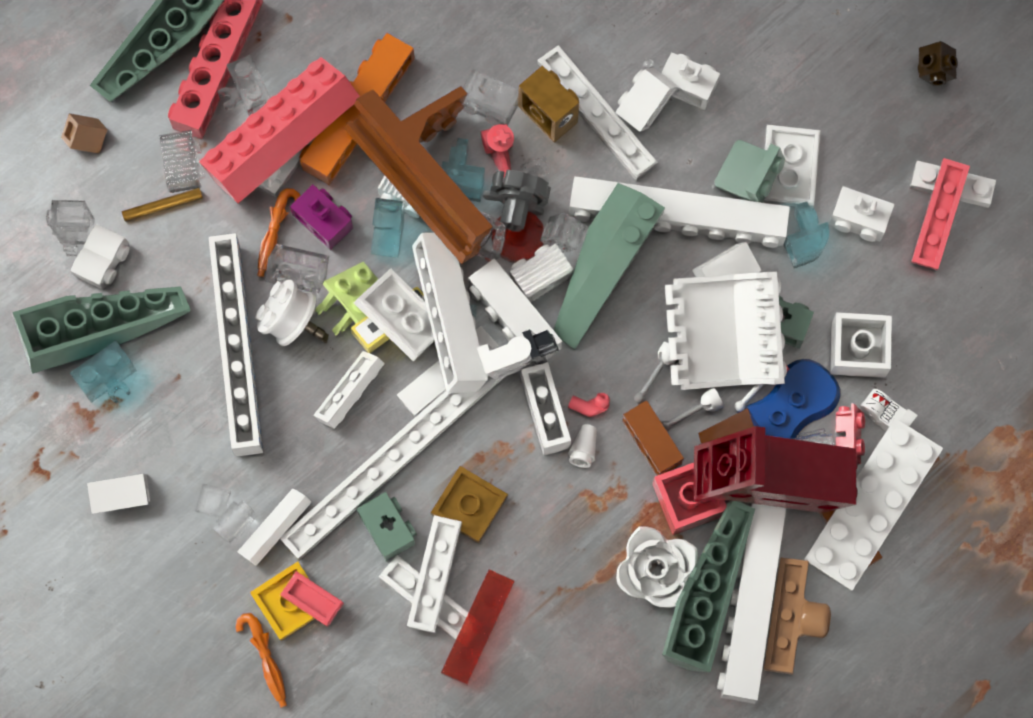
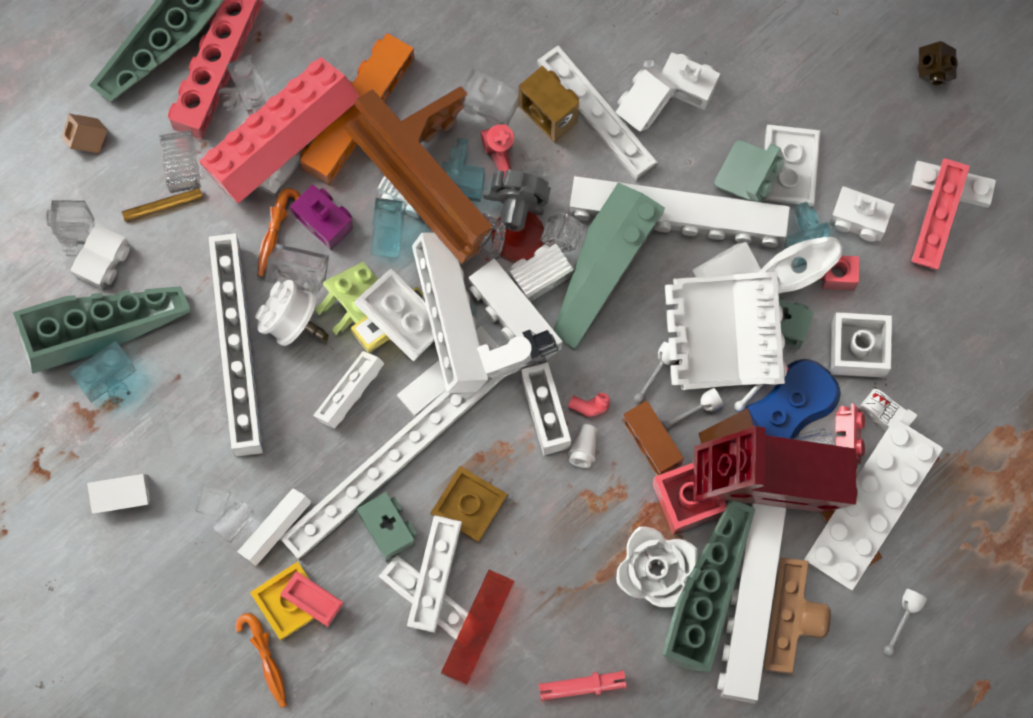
(583, 685): none -> coral pin
(819, 255): none -> white piece
(850, 280): none -> coral brick
(912, 603): none -> hinge

